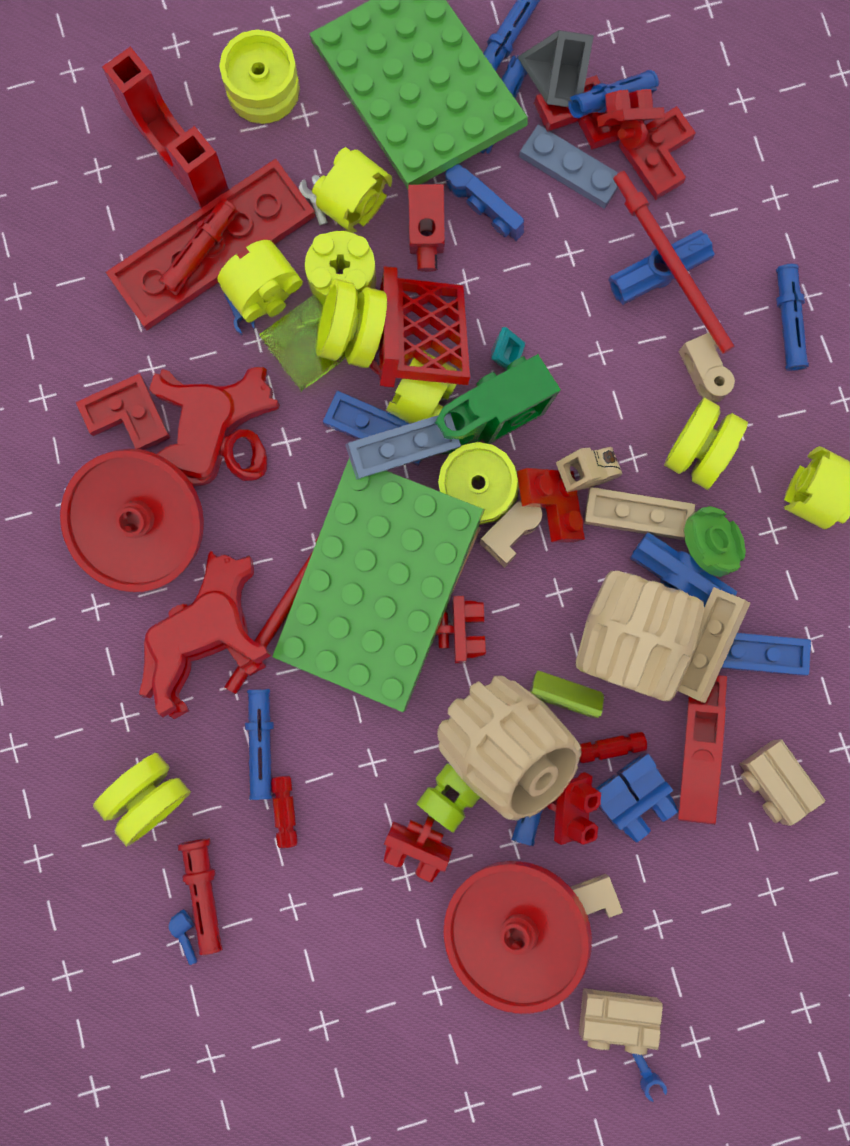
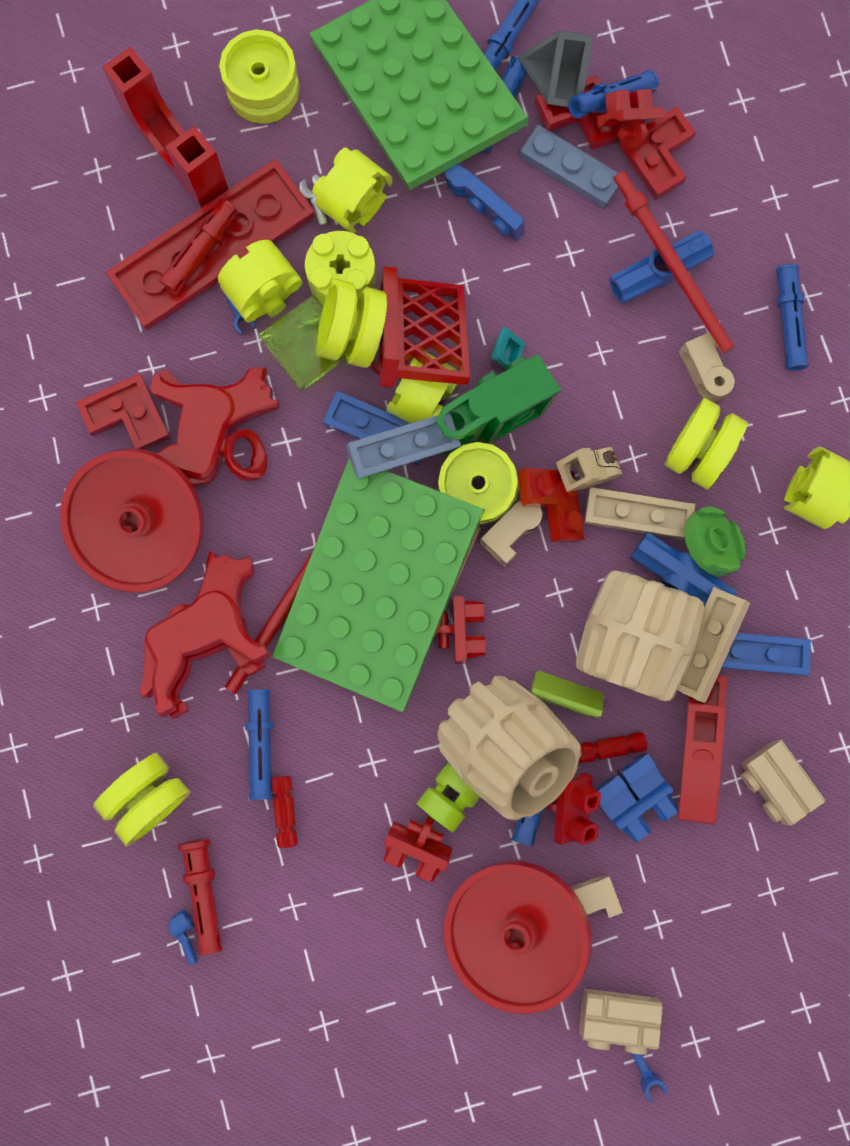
(426, 214): red torso -> none

